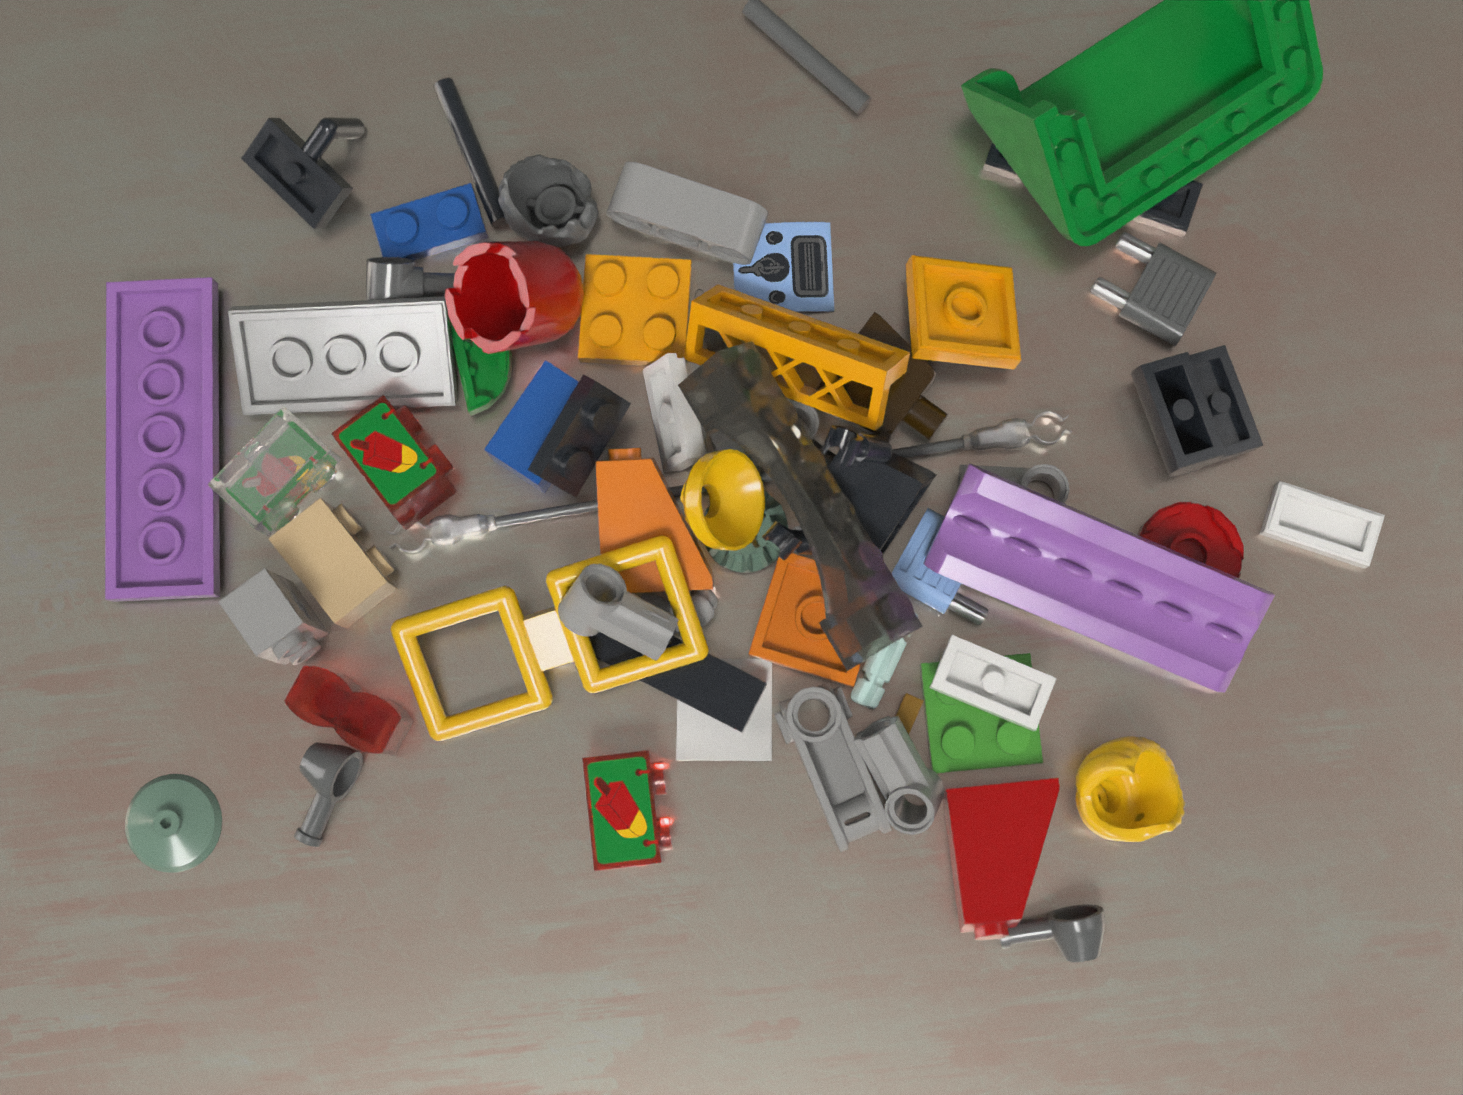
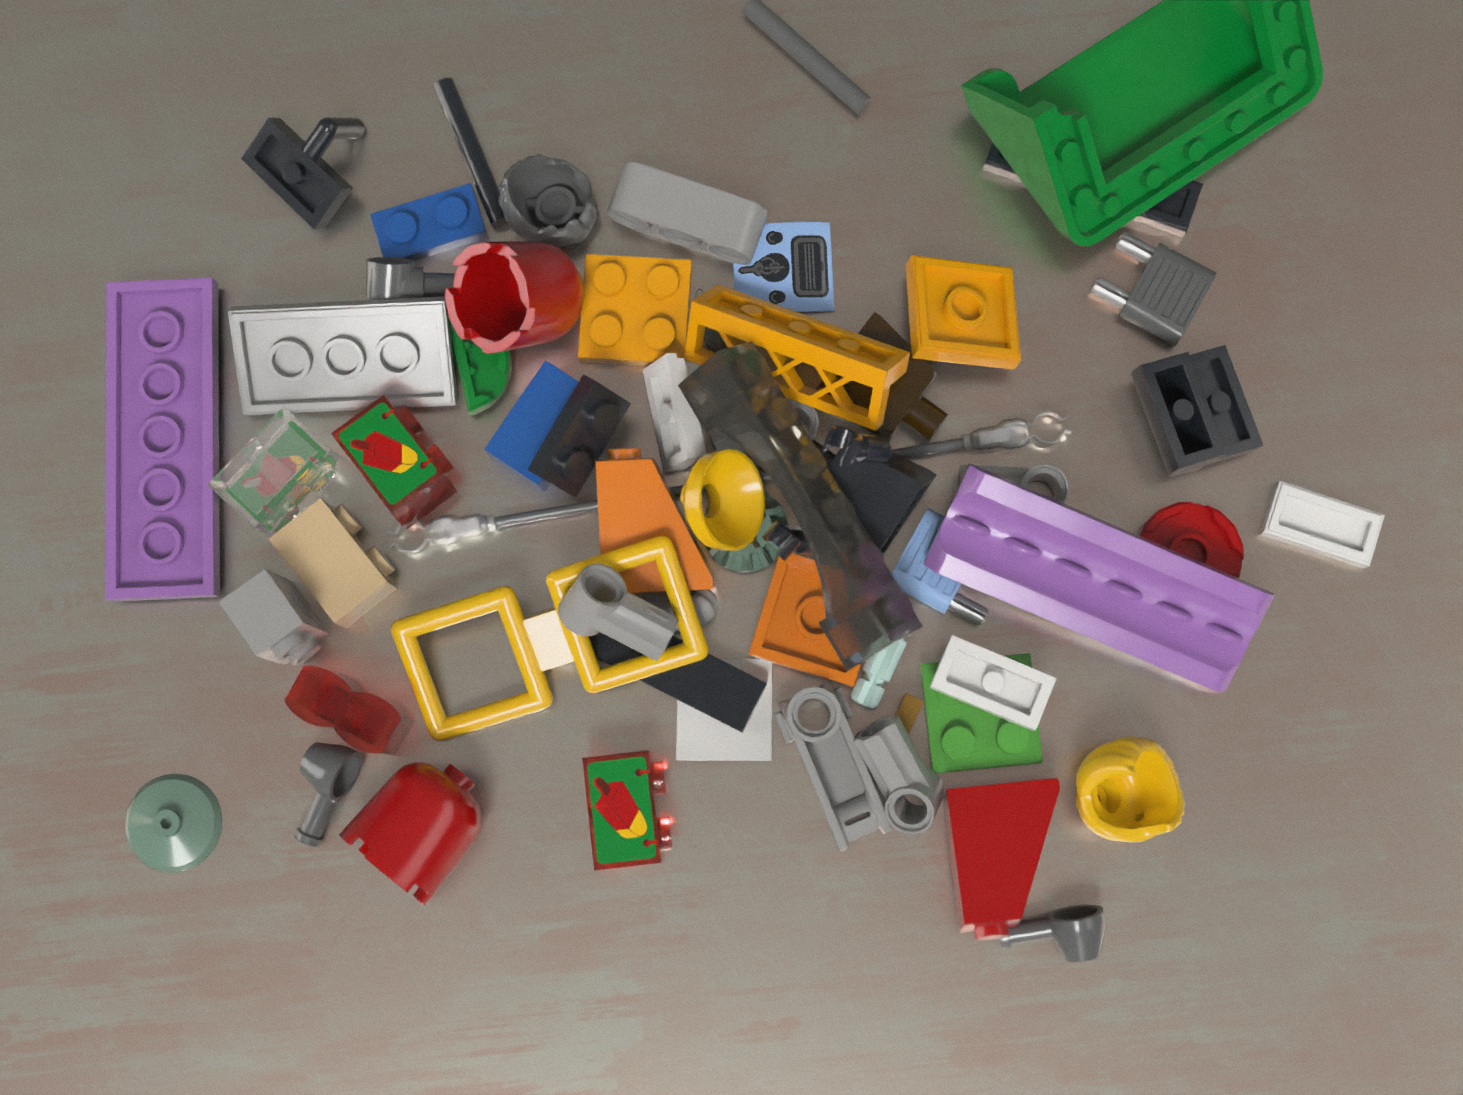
(418, 826): none -> red cylinder

